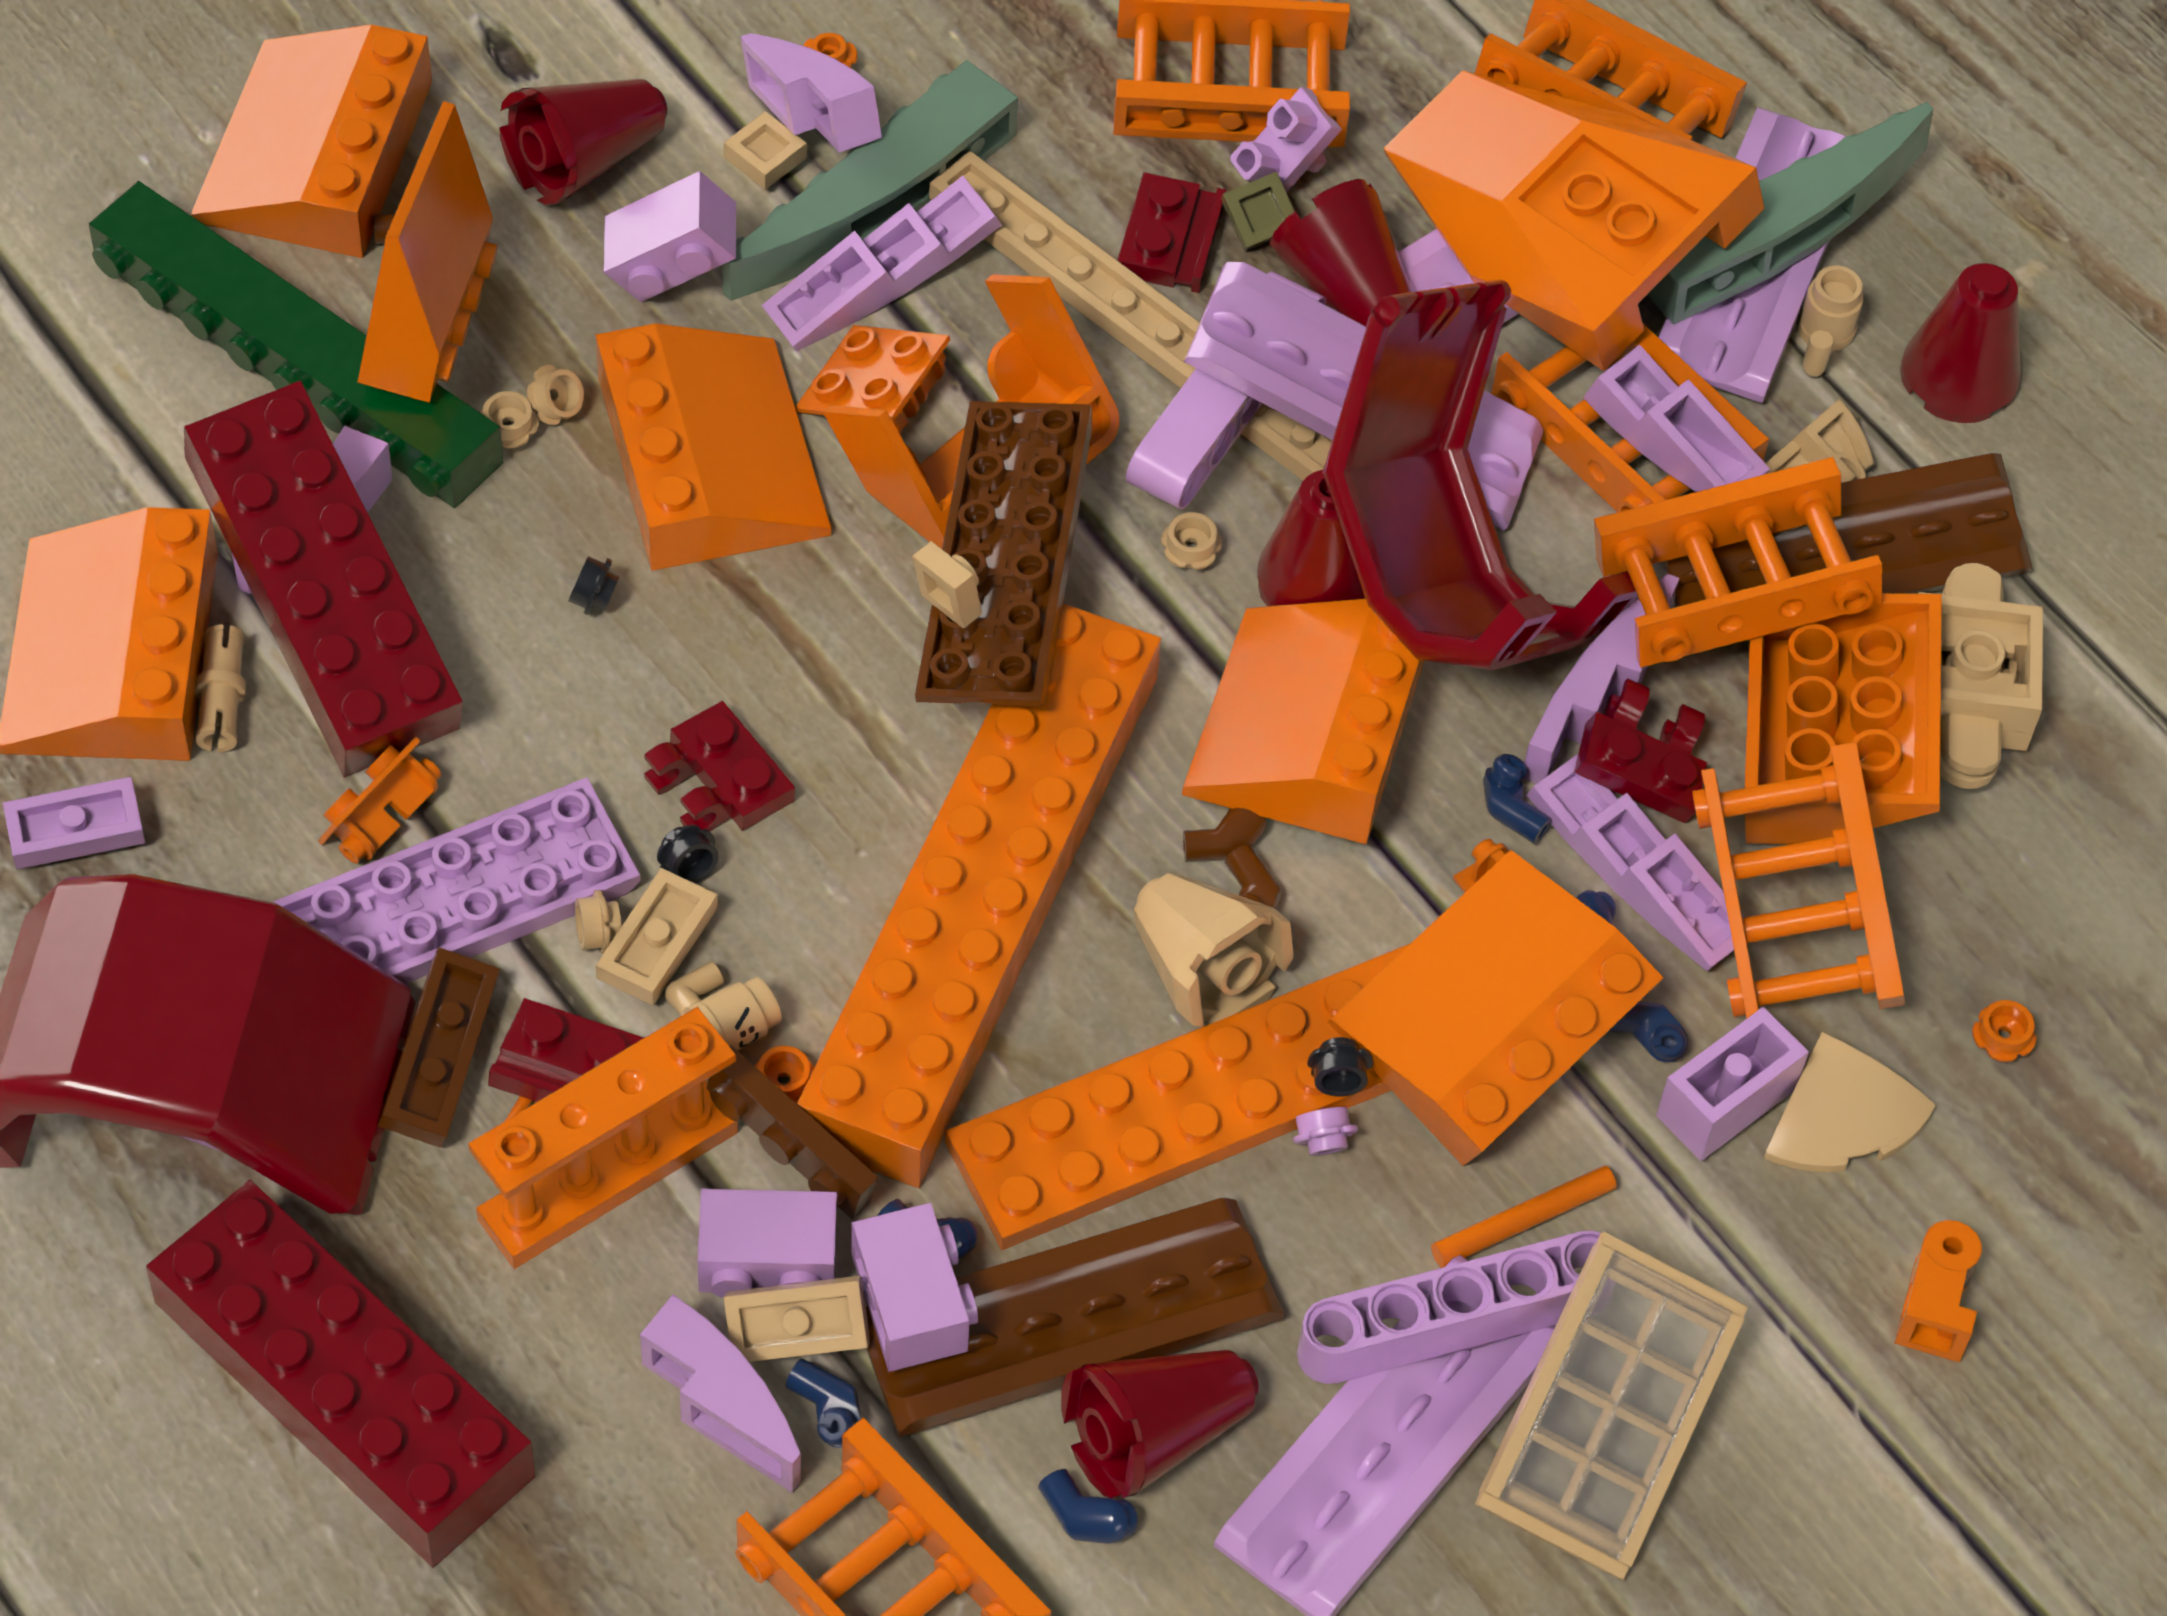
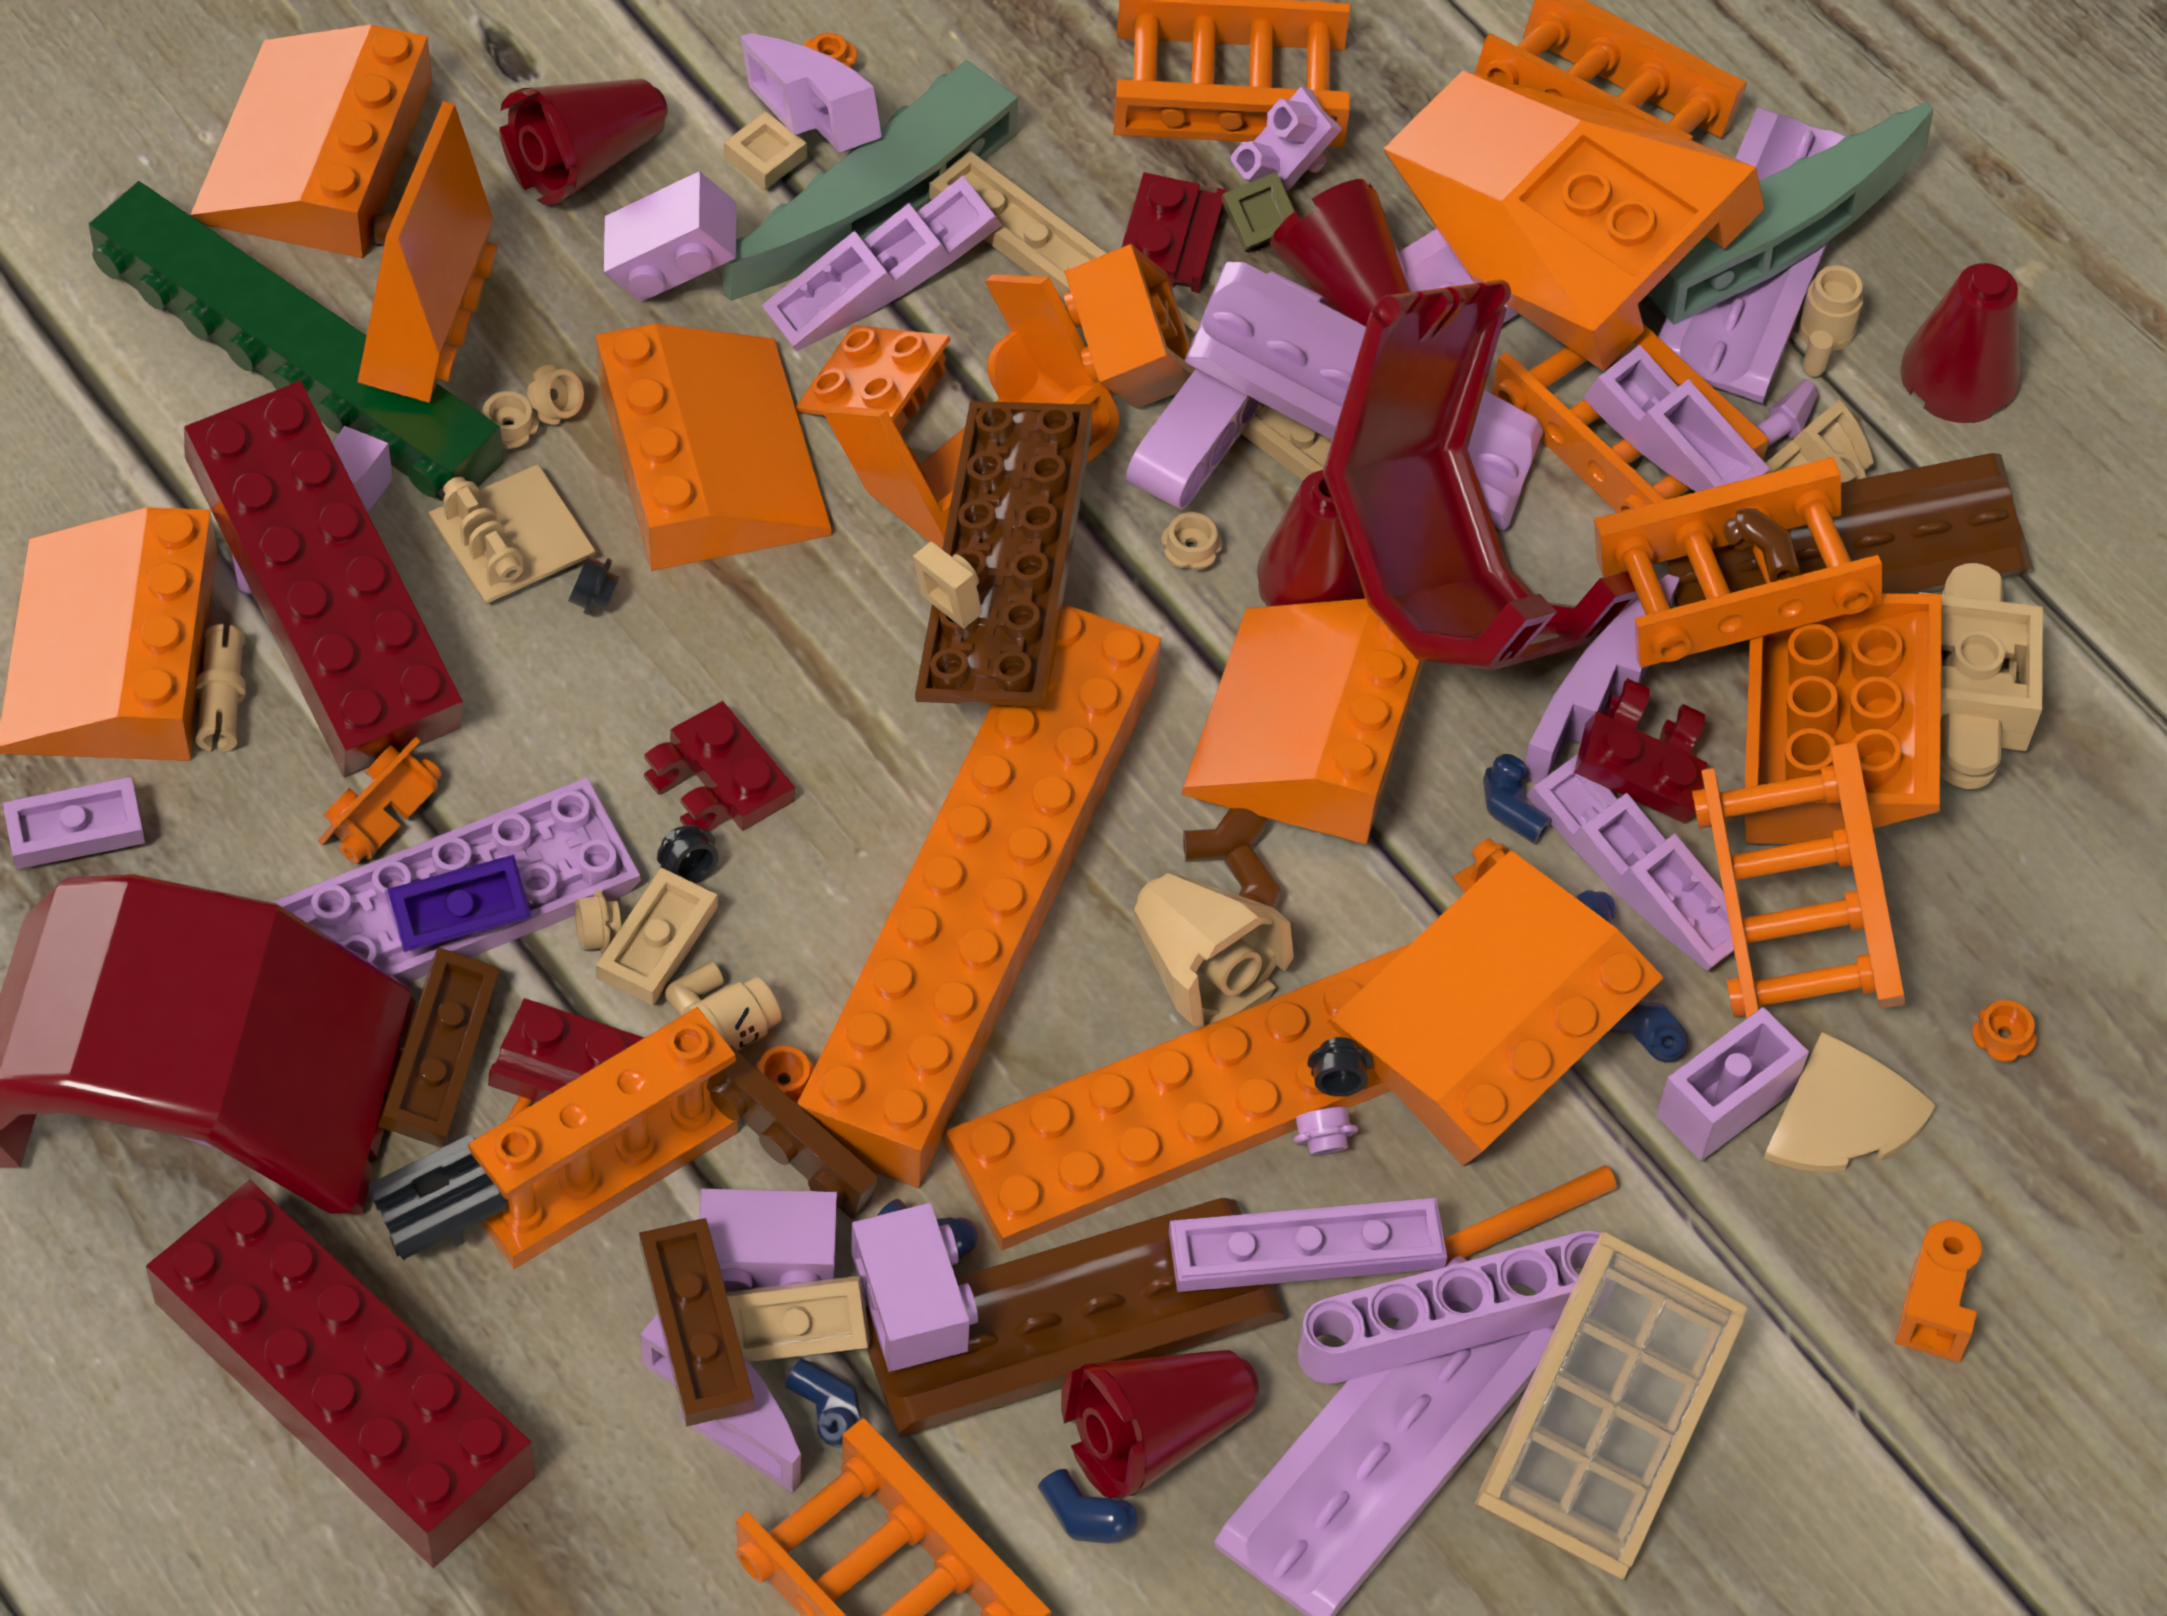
(436, 1198): none -> black piece
(458, 903): none -> dark purple slope
(509, 531): none -> tan hinge
(696, 1322): none -> reddish brown plate
(1129, 326): none -> orange brick
(1307, 1244): none -> lavender tile
(1771, 538): none -> reddish brown arm
(1790, 412): none -> lavender bar

